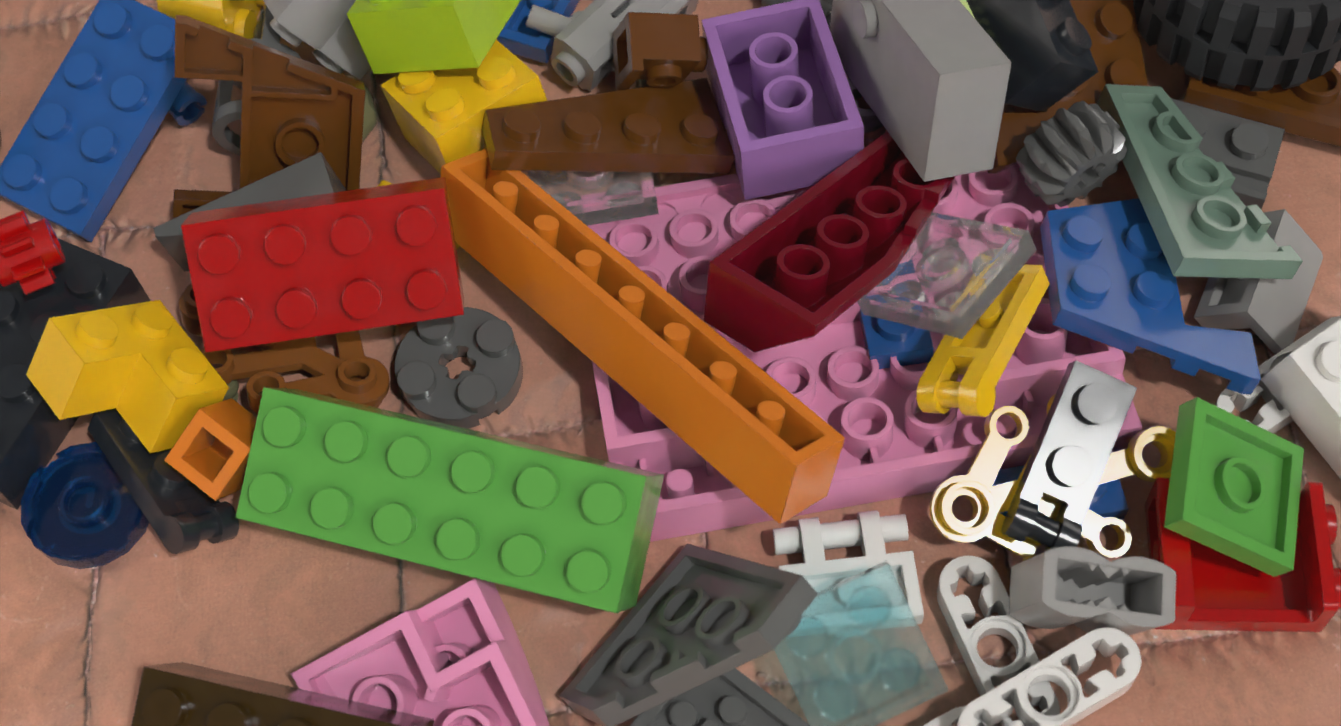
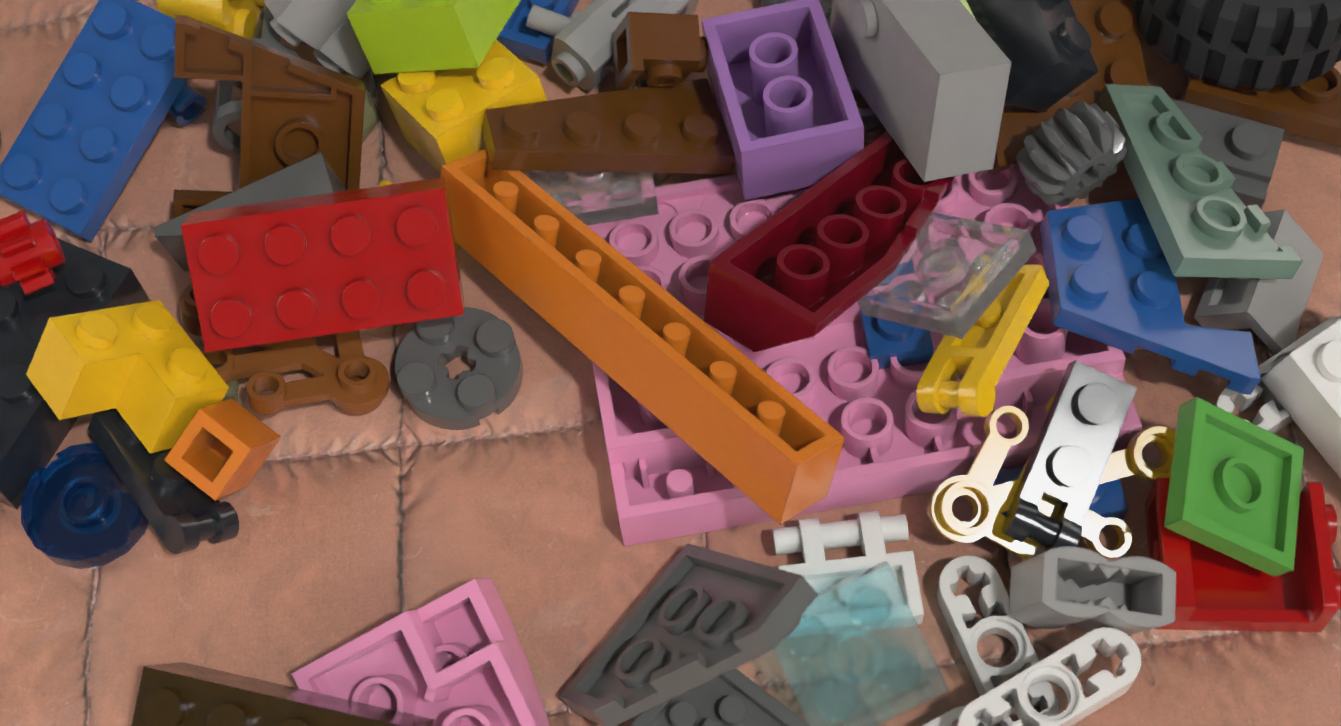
(451, 498): bright green brick -> none

